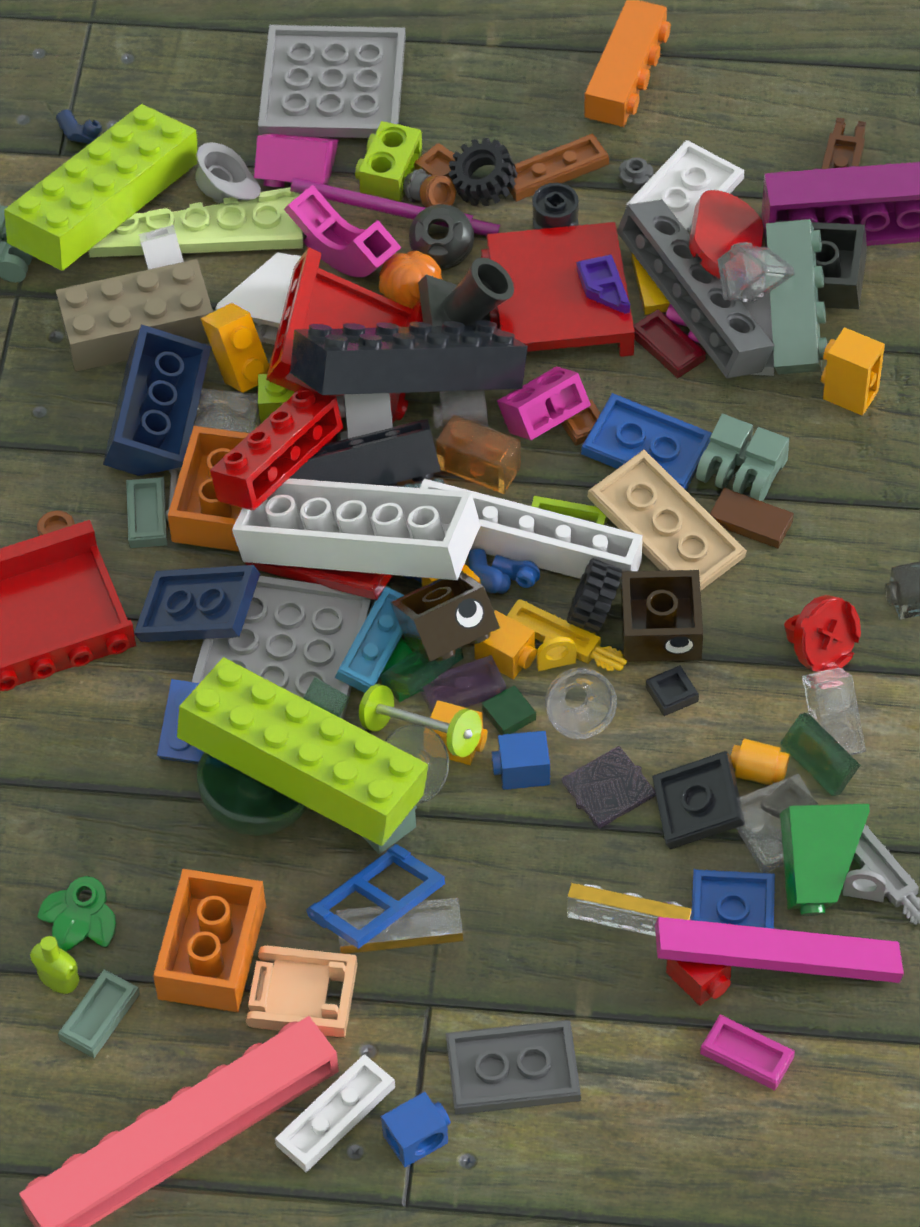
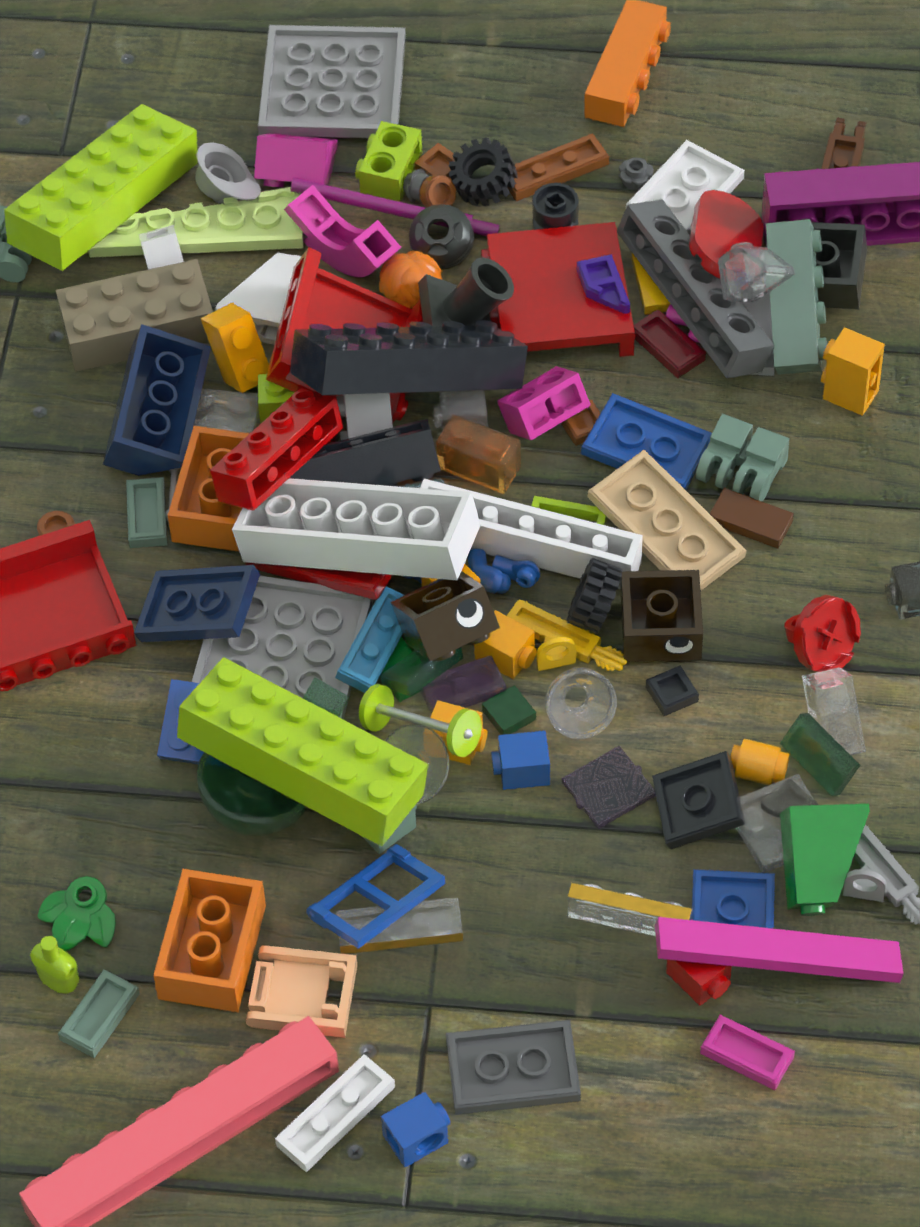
(75, 132): dark blue arm -> none

